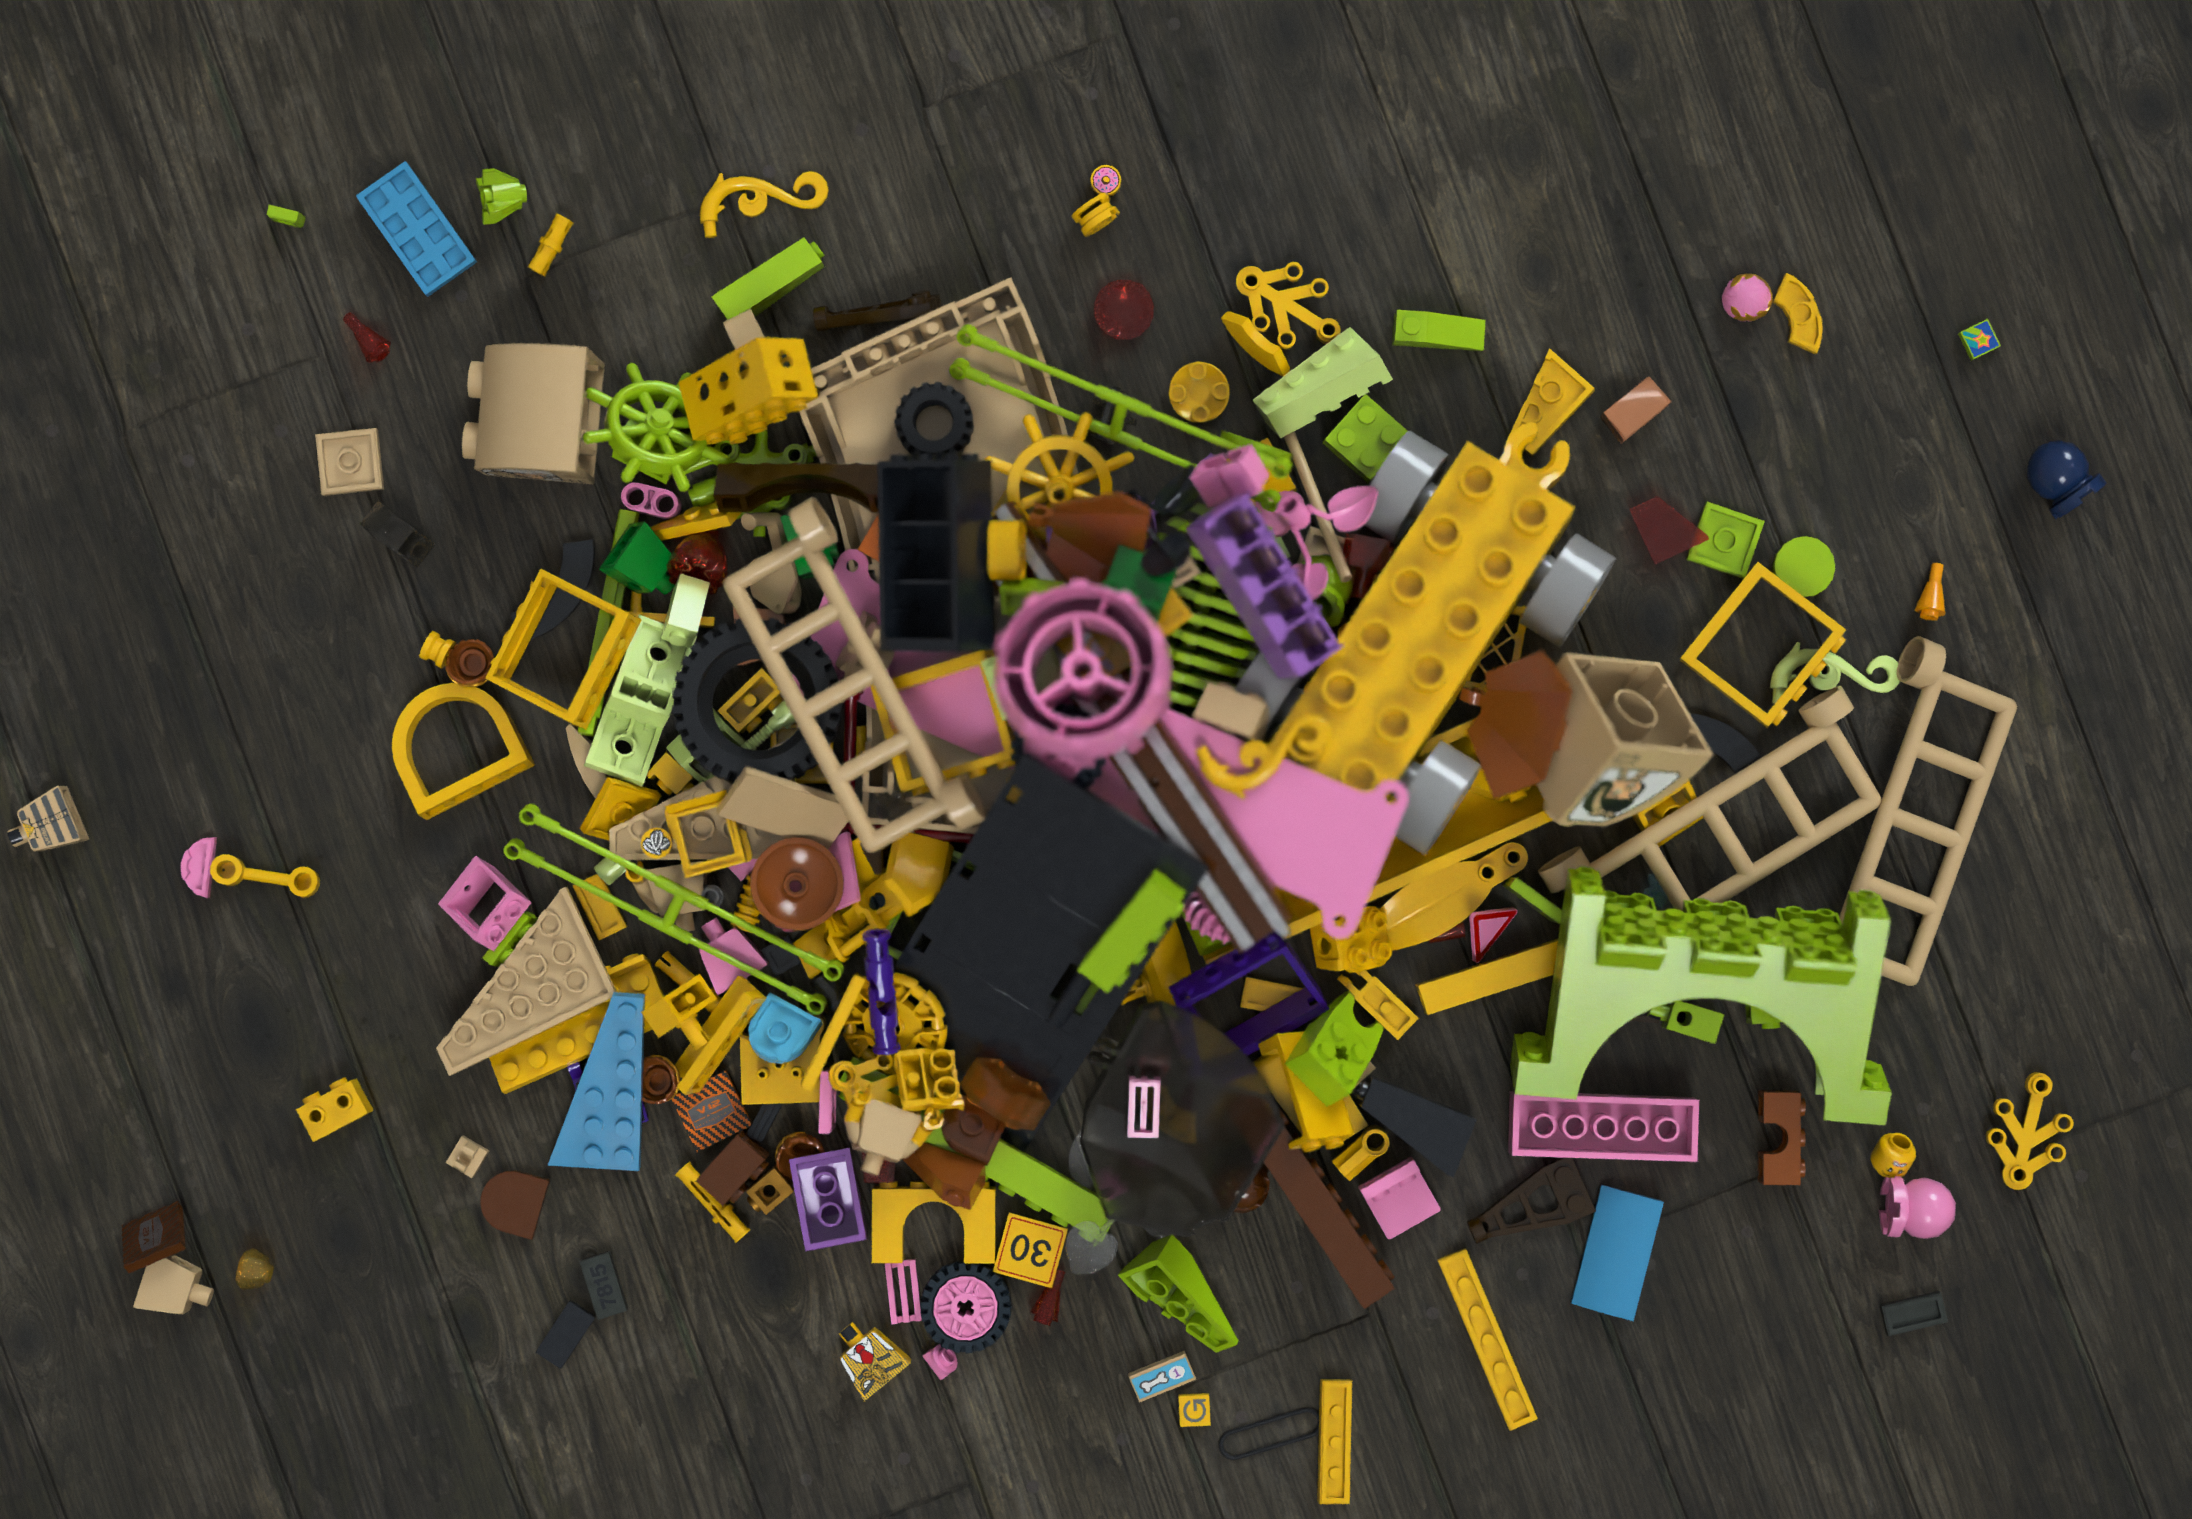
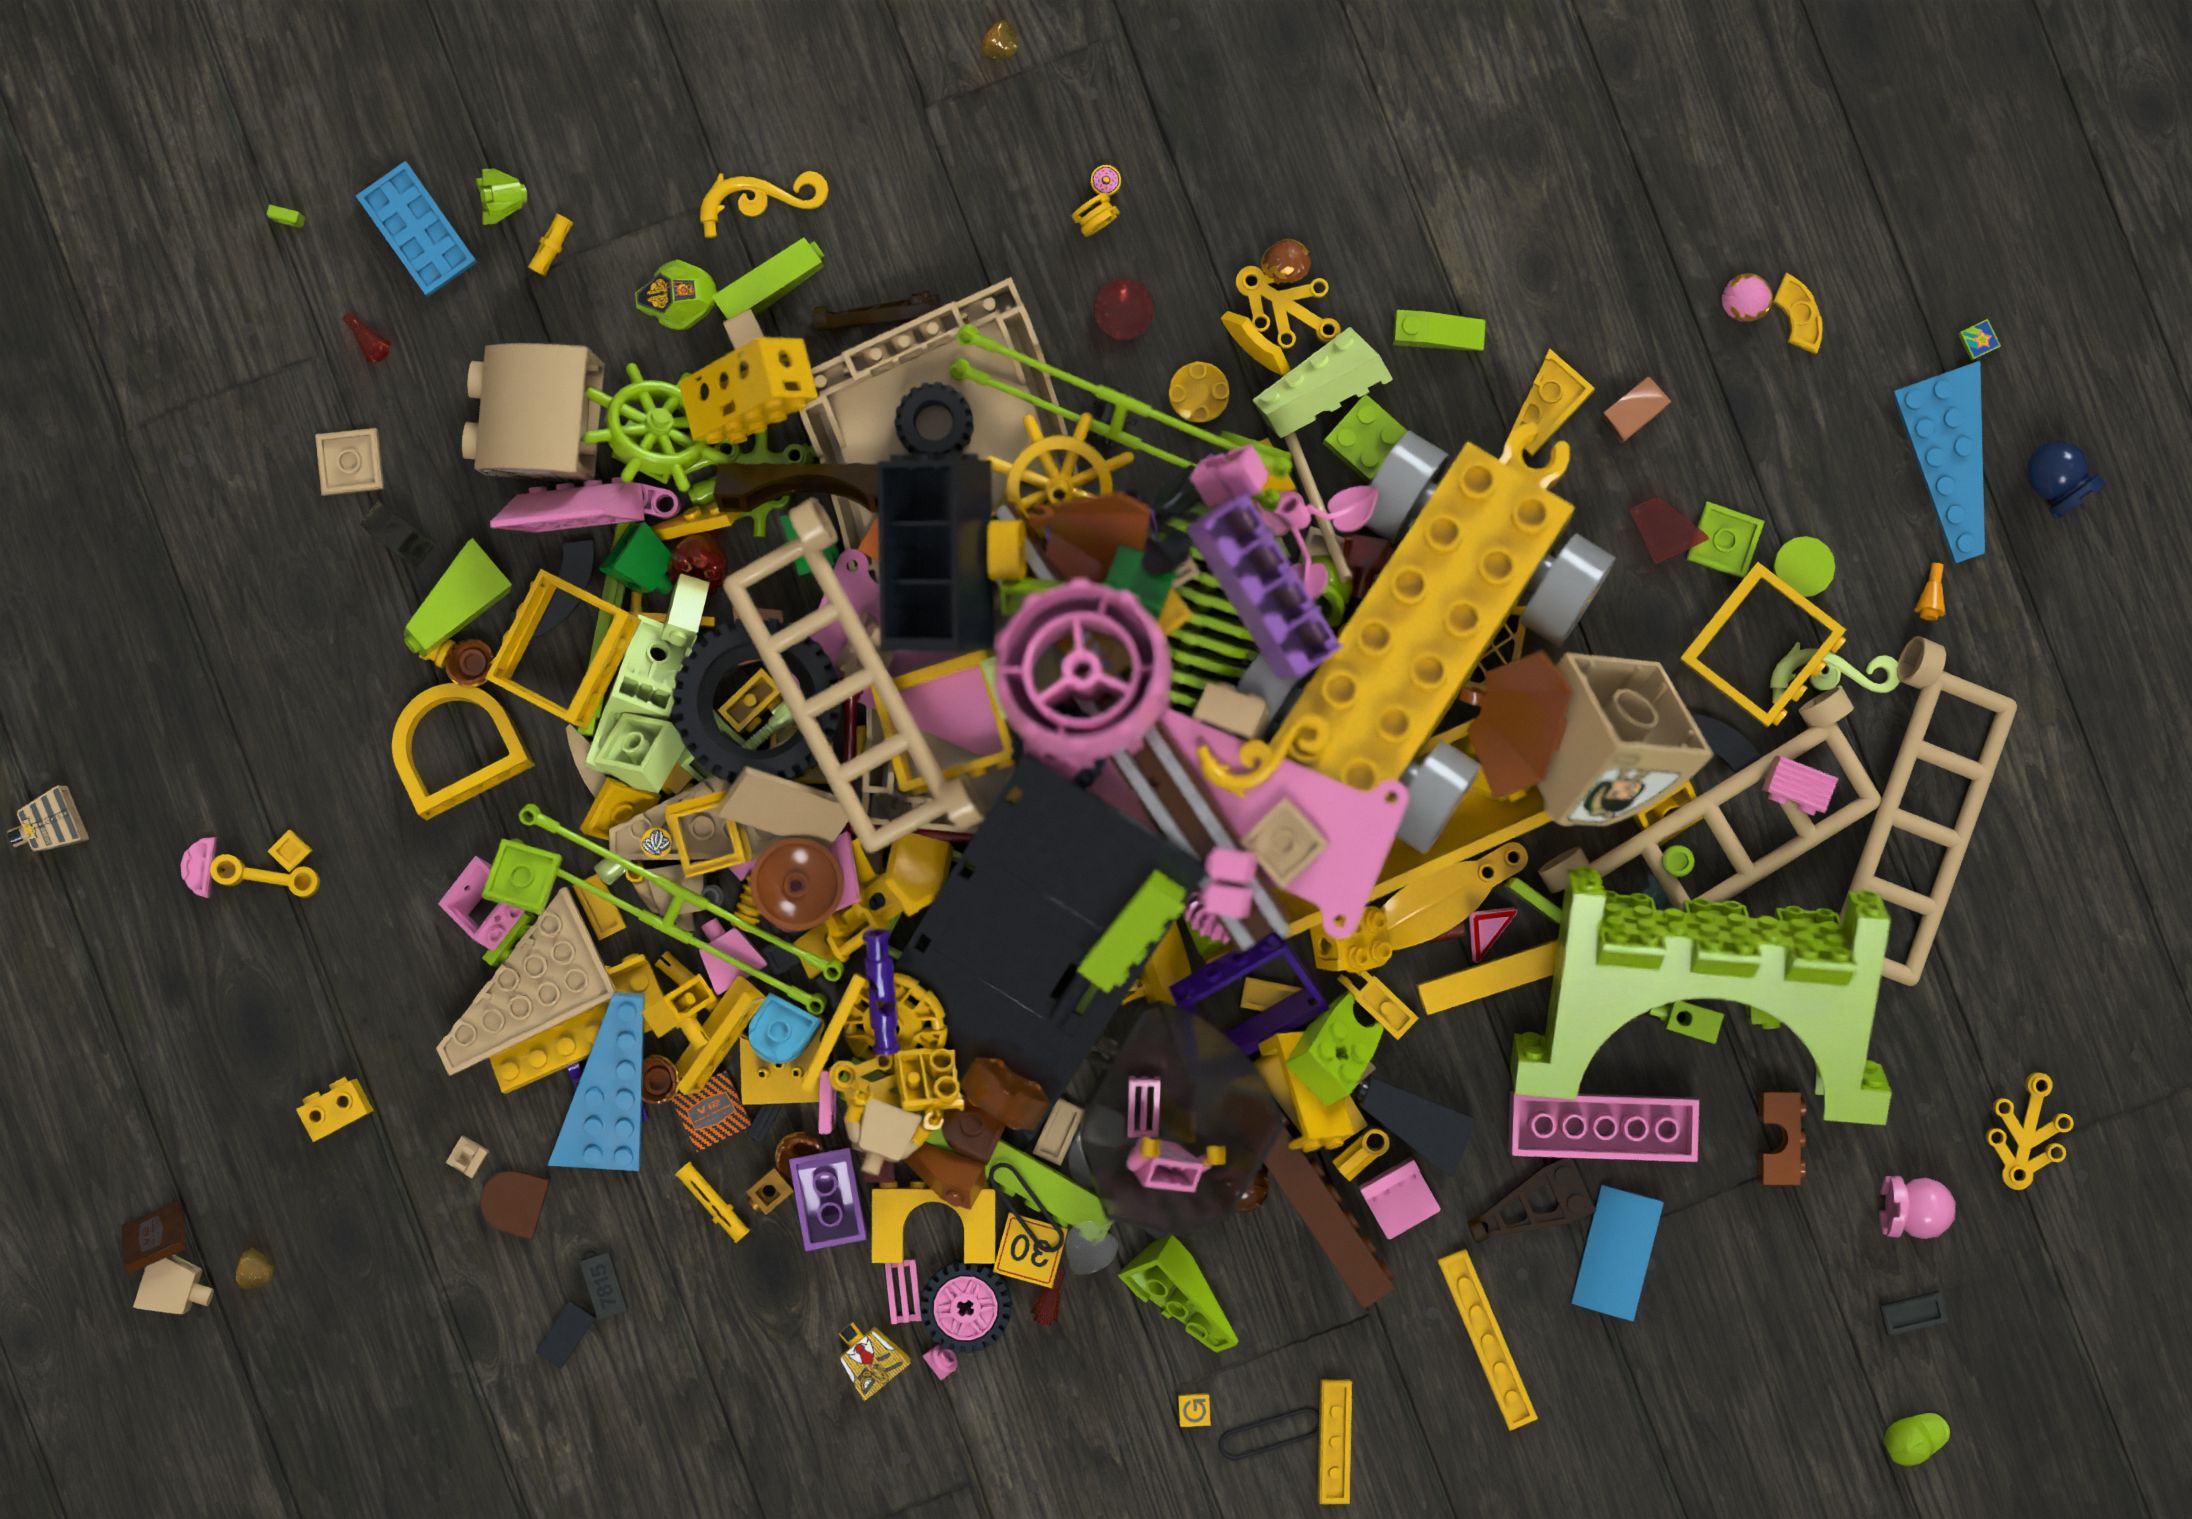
(290, 851): none -> yellow tile
(459, 597): none -> lime slope
(522, 876): none -> lime tile
(572, 507): none -> bright pink slope
(641, 751): none -> yellowish green slope
(677, 295): none -> lime helmet
(733, 1166): reddish brown brick -> none
(781, 588): tan piece -> none
(1000, 41): none -> clear yellow cone
(1036, 1200): none -> black piece
(1058, 1131): none -> tan tile
(1162, 1376): slope -> none
(1169, 1165): none -> bright pink torso
(1227, 898): none -> bright pink piece
(1285, 842): none -> tan plate
(1286, 261): none -> dark orange hair
(1678, 860): none -> lime tile
(1800, 785): none -> bright pink brick
(1893, 1155): yellow head -> none
(1916, 1438): none -> lime piece
(1946, 440): none -> dark azure wing

